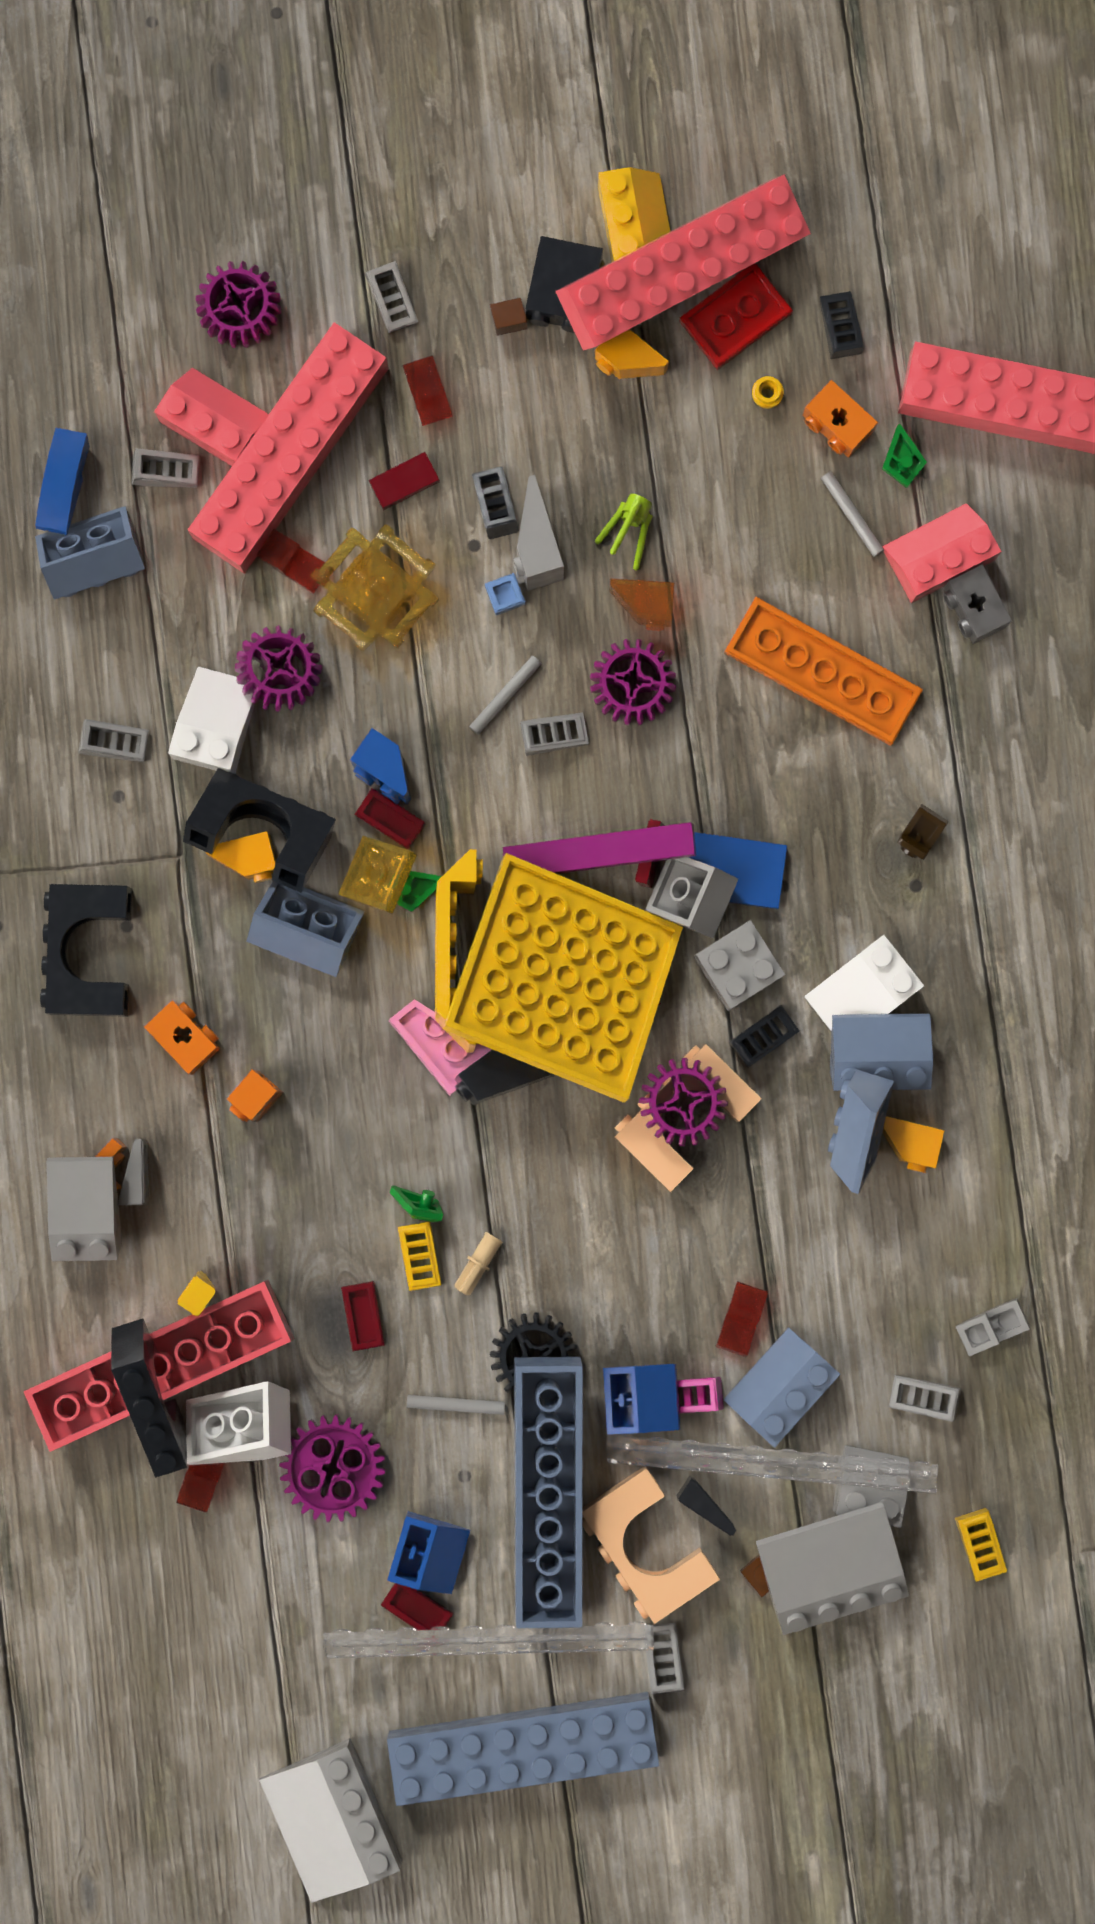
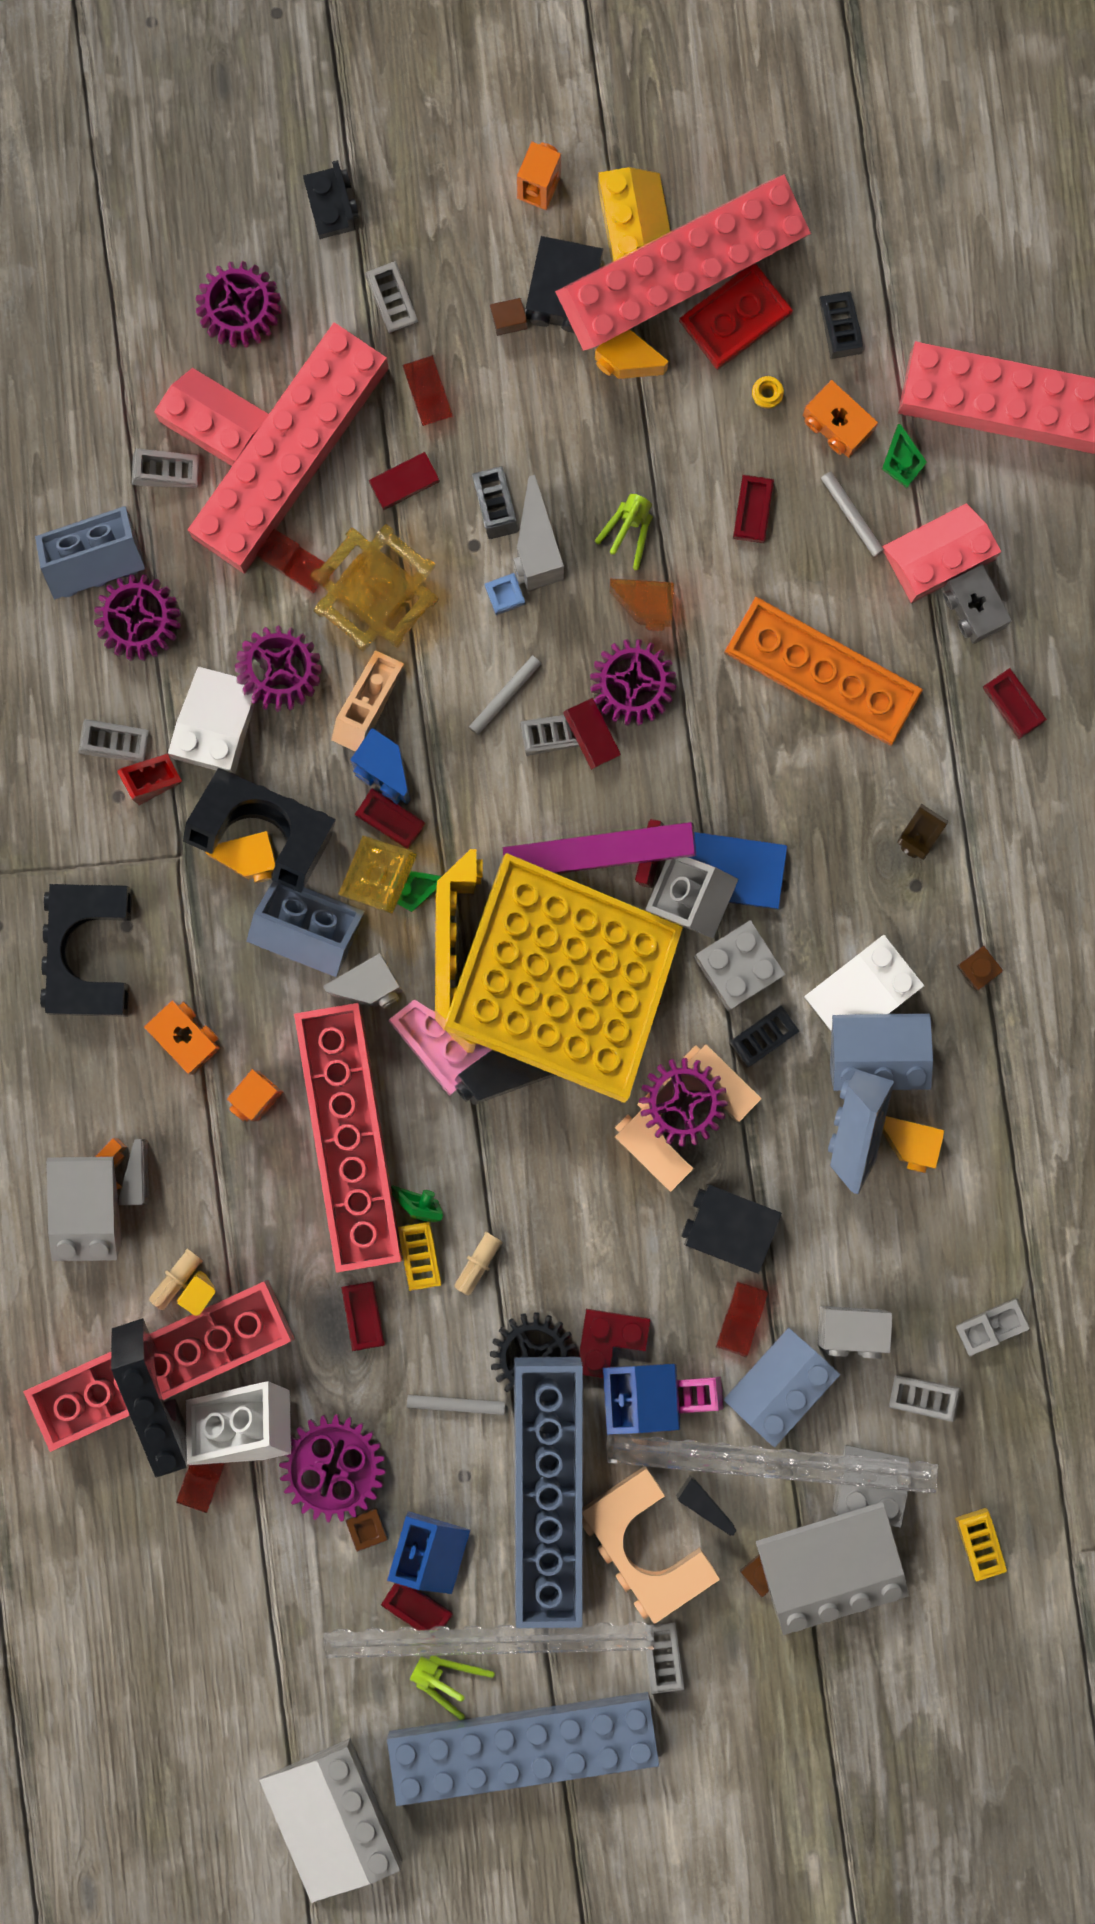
(62, 480): blue slope -> none
(134, 630): none -> magenta gear
(149, 778): none -> red slope
(175, 1279): none -> tan axle
(330, 202): none -> black bracket
(348, 1137): none -> coral brick
(366, 700): none -> light nougat slope
(366, 1529): none -> reddish brown plate
(367, 984): none -> light grey slope
(427, 1677): none -> lime plant
(539, 175): none -> orange brick
(592, 733): none -> dark red tile
(609, 1329): none -> dark red plate
(731, 1228): none -> black brick
(753, 509): none -> dark red tile
(854, 1330): none -> light grey brick
(980, 968): none -> reddish brown plate
(1014, 703): none -> dark red tile

